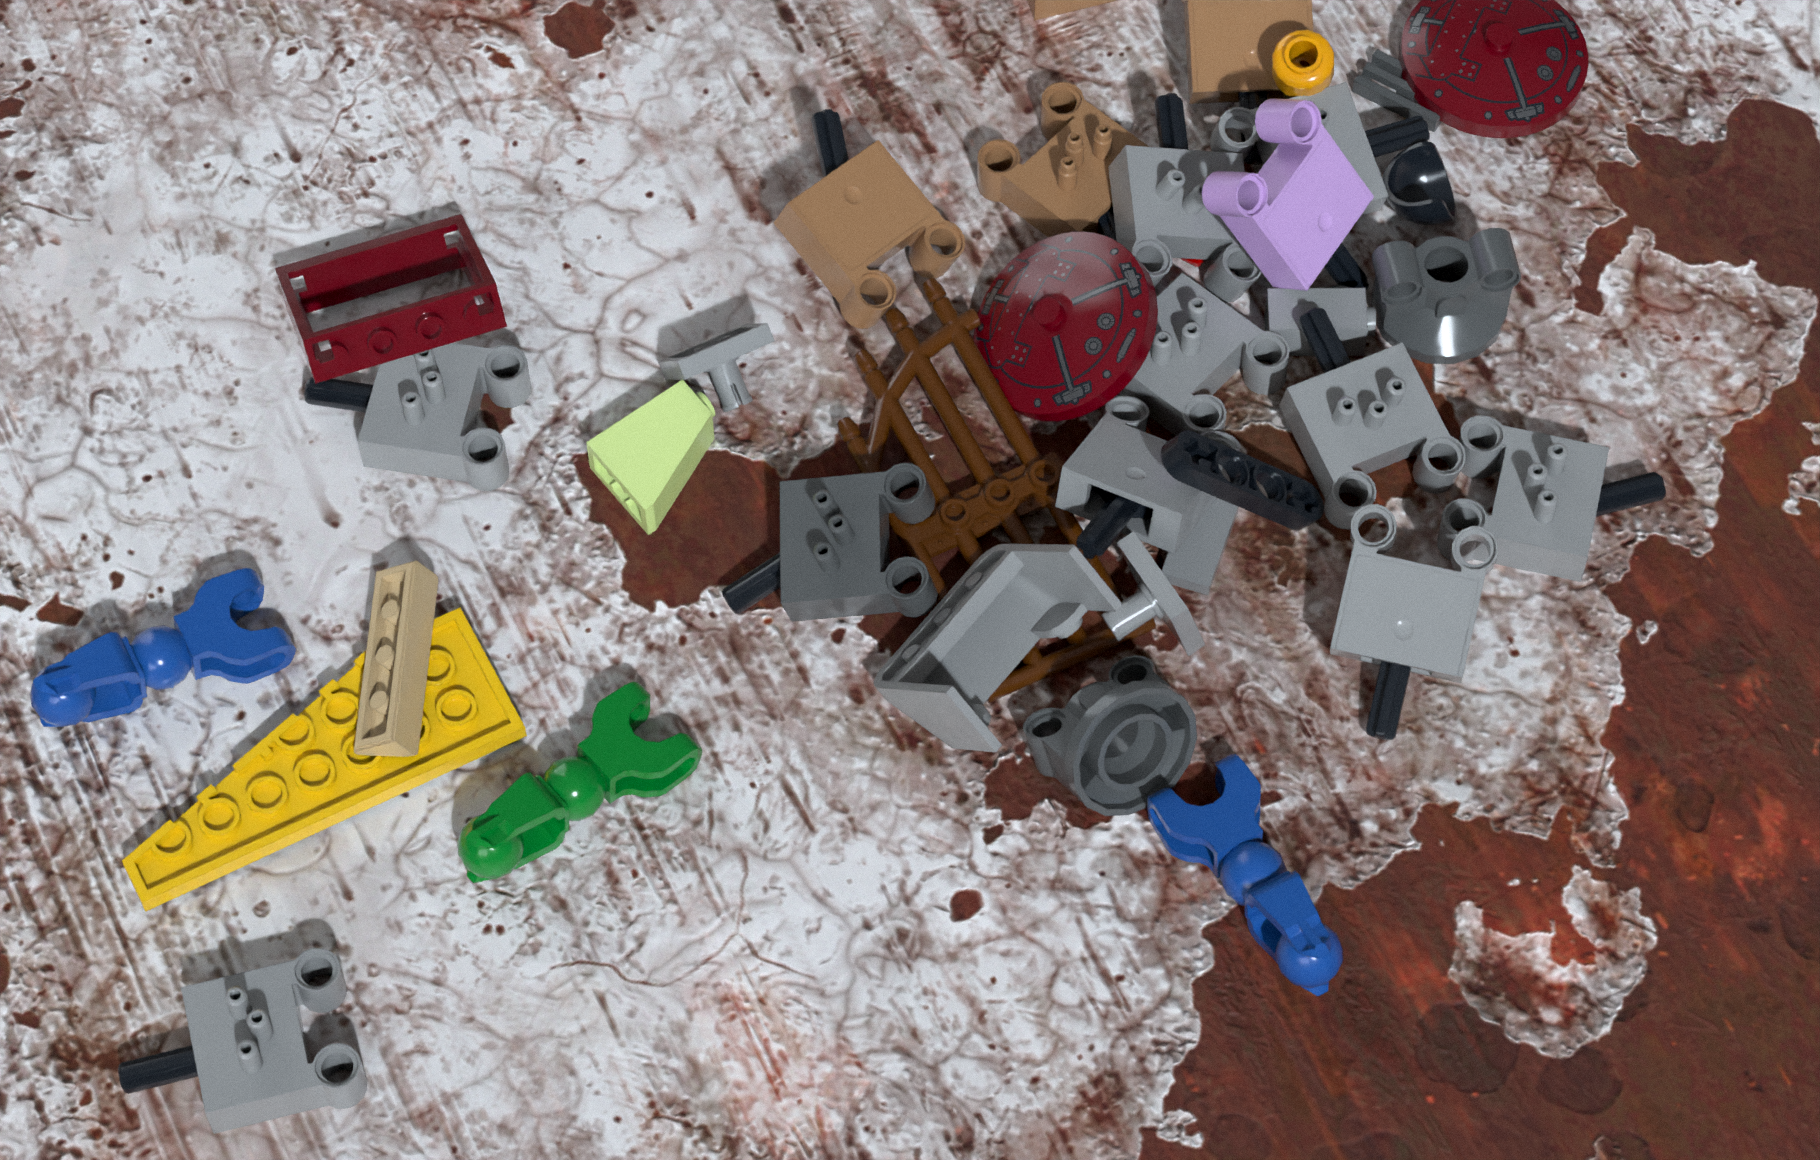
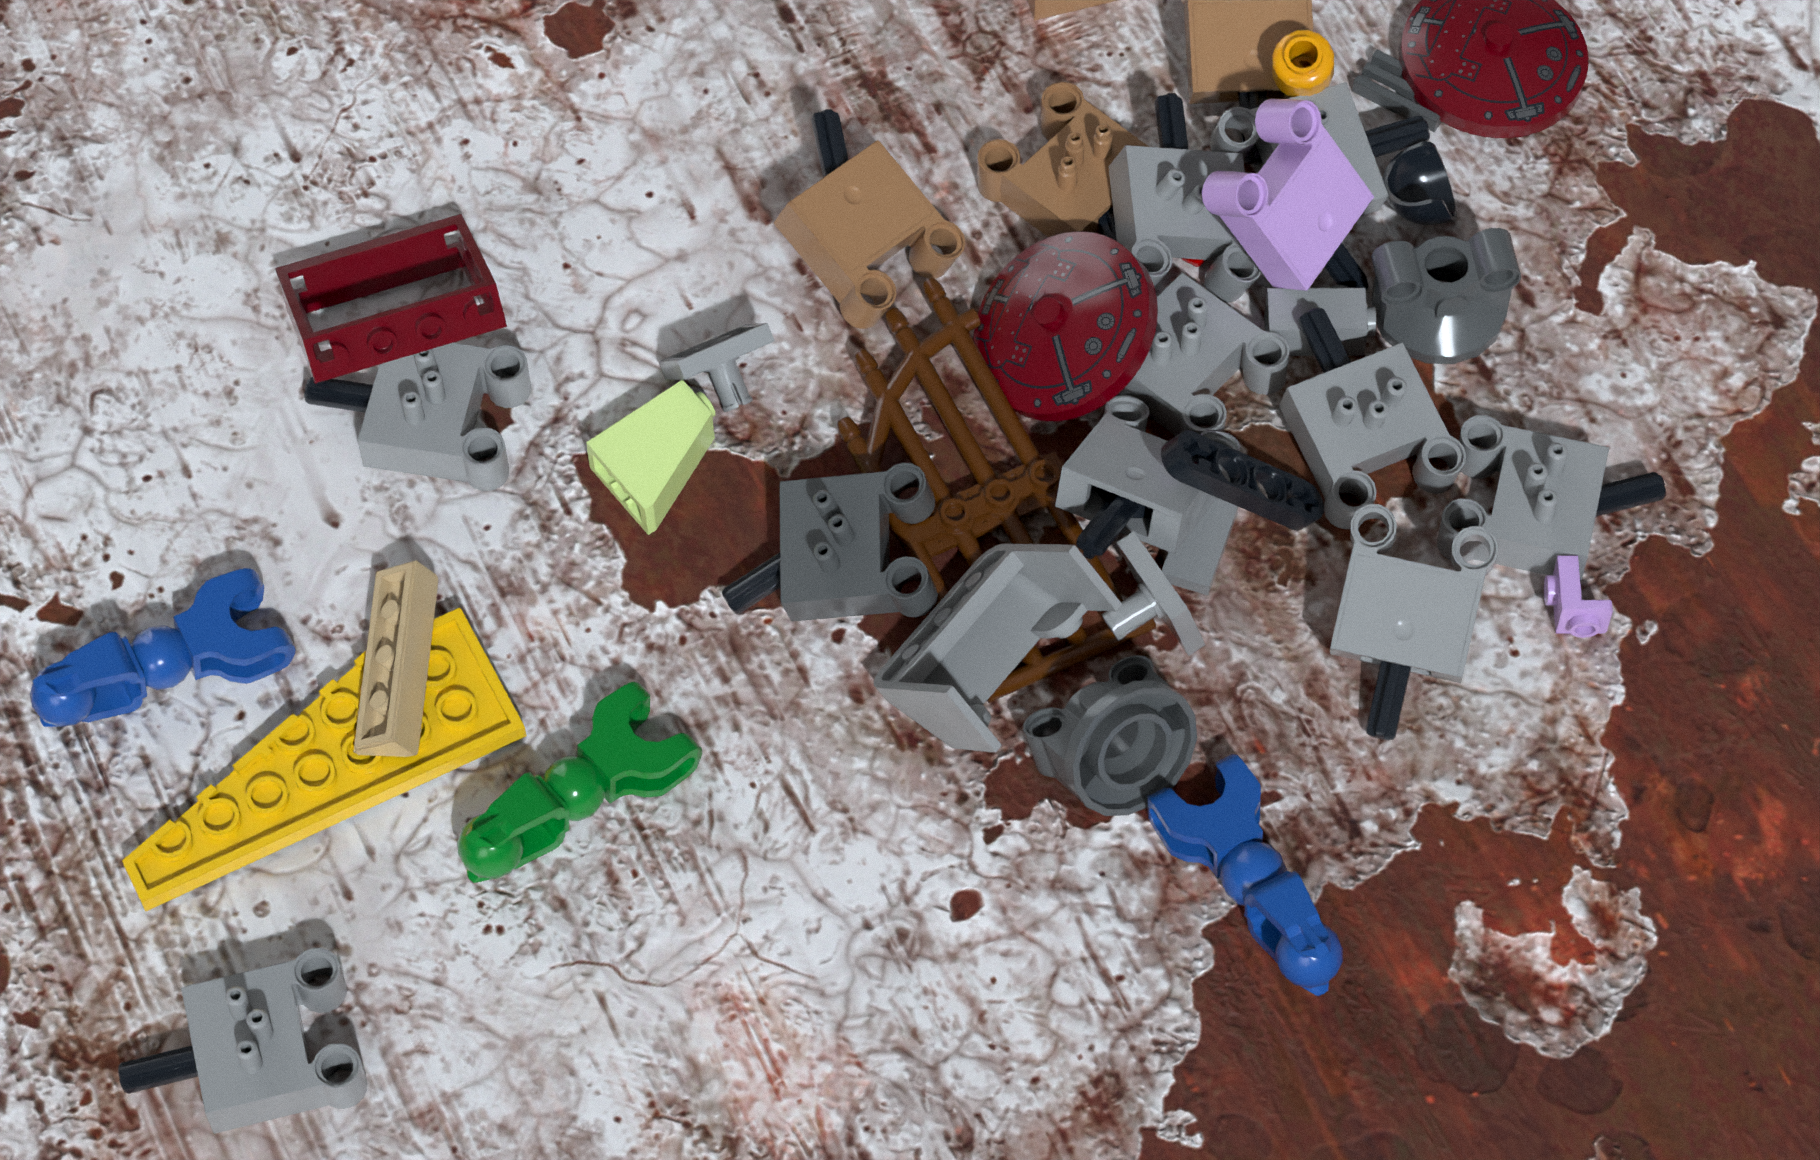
(1572, 613): none -> lavender bracket

